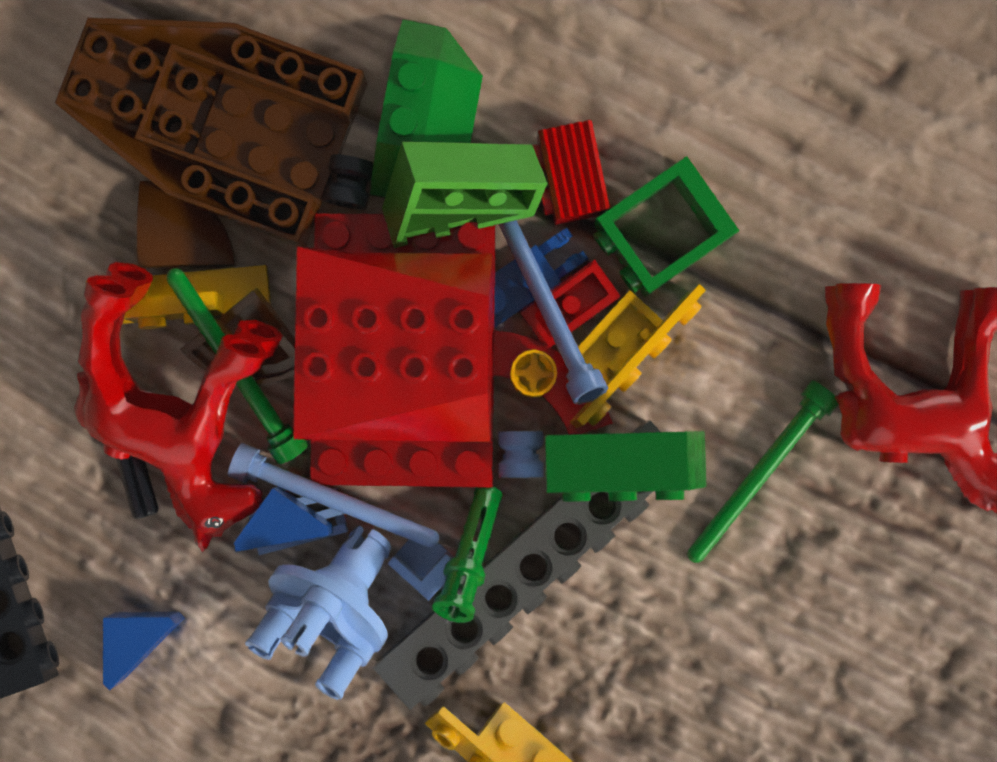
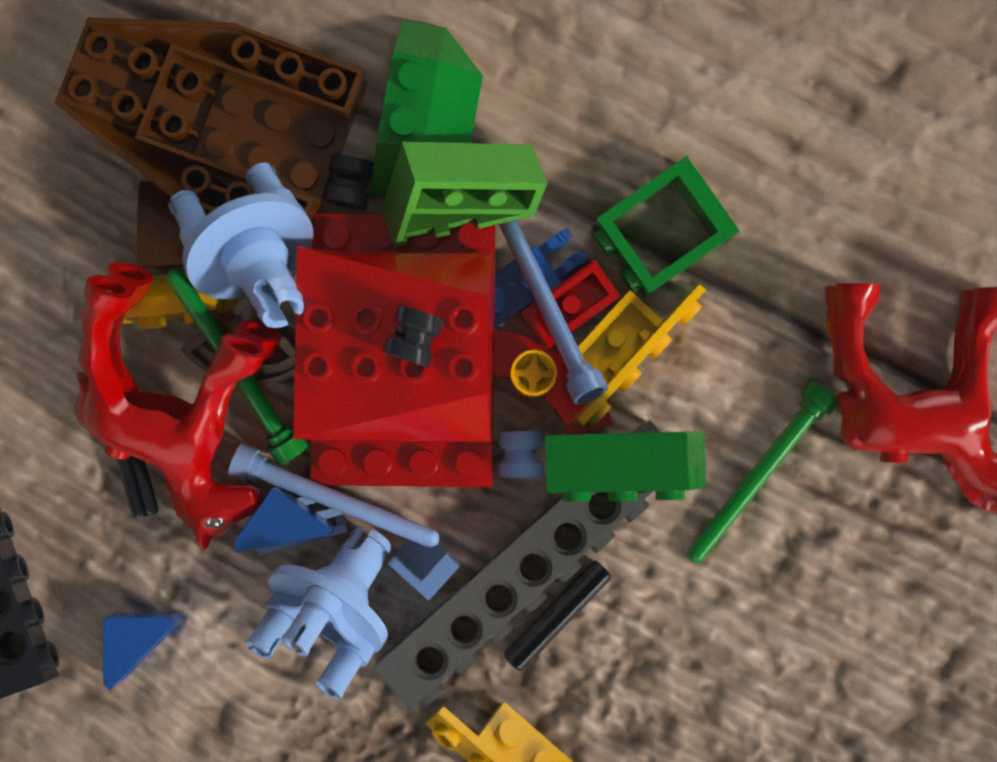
(246, 245): none -> light blue piece
(413, 335): none -> black wheel
(466, 567): green pin -> none
(557, 615): none -> black axle
(572, 172): red brick -> none

